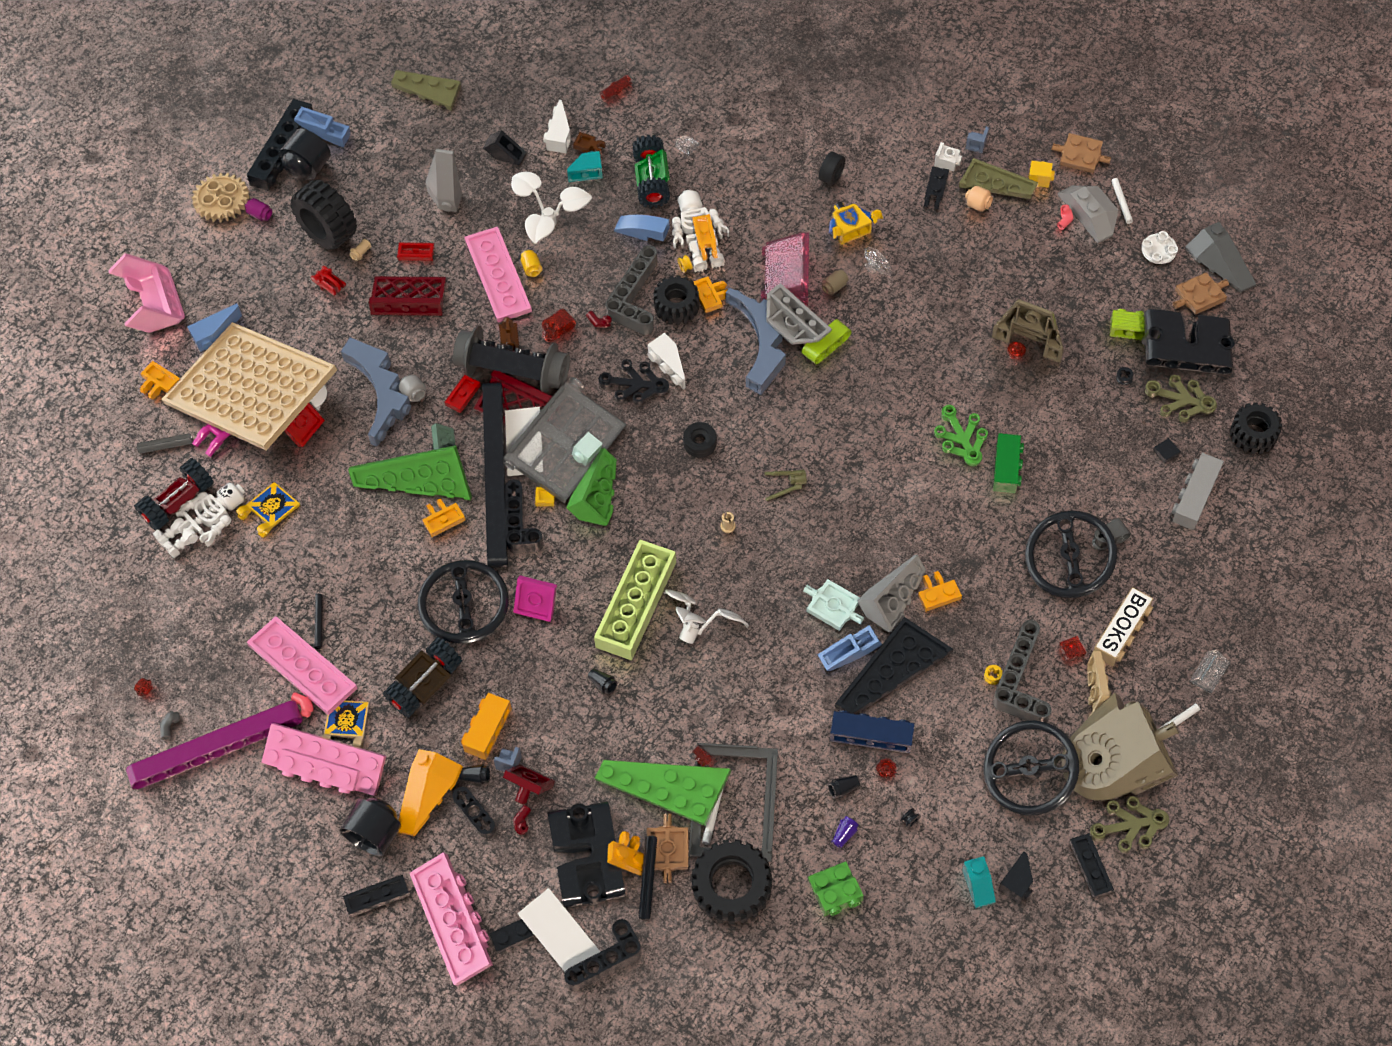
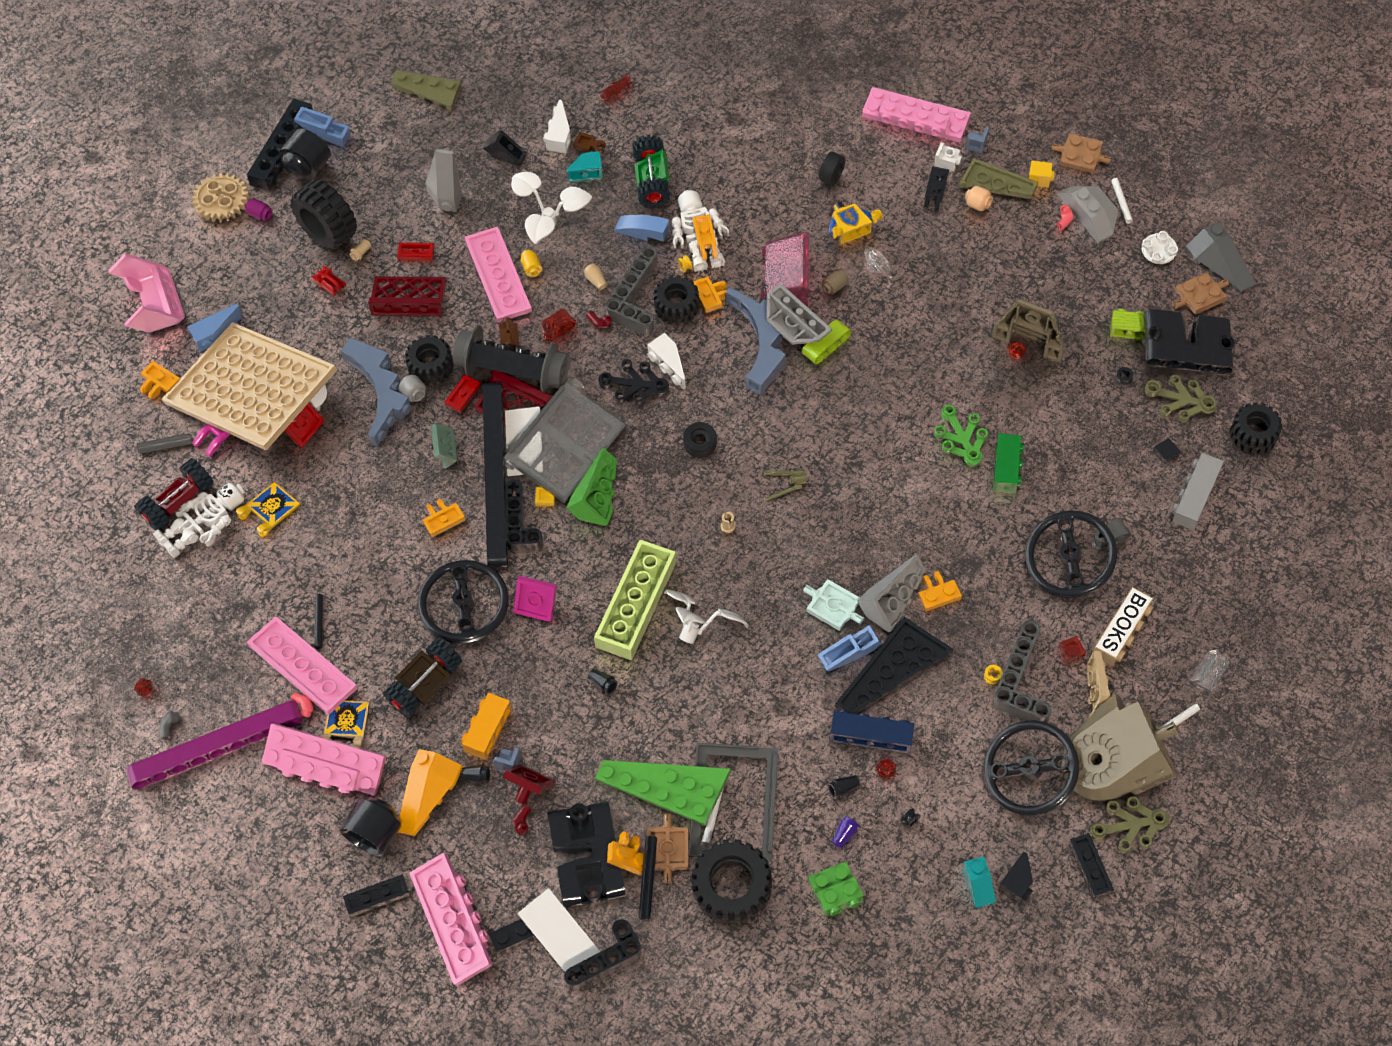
(419, 473): bright green wing -> none
(427, 348): none -> black tyre
(475, 804): black beam -> none
(586, 449): light aqua brick -> none
(595, 276): none -> tan cone
(686, 144): clear slope -> none
(703, 757): clear red plate -> none
(916, 114): none -> bright pink plate

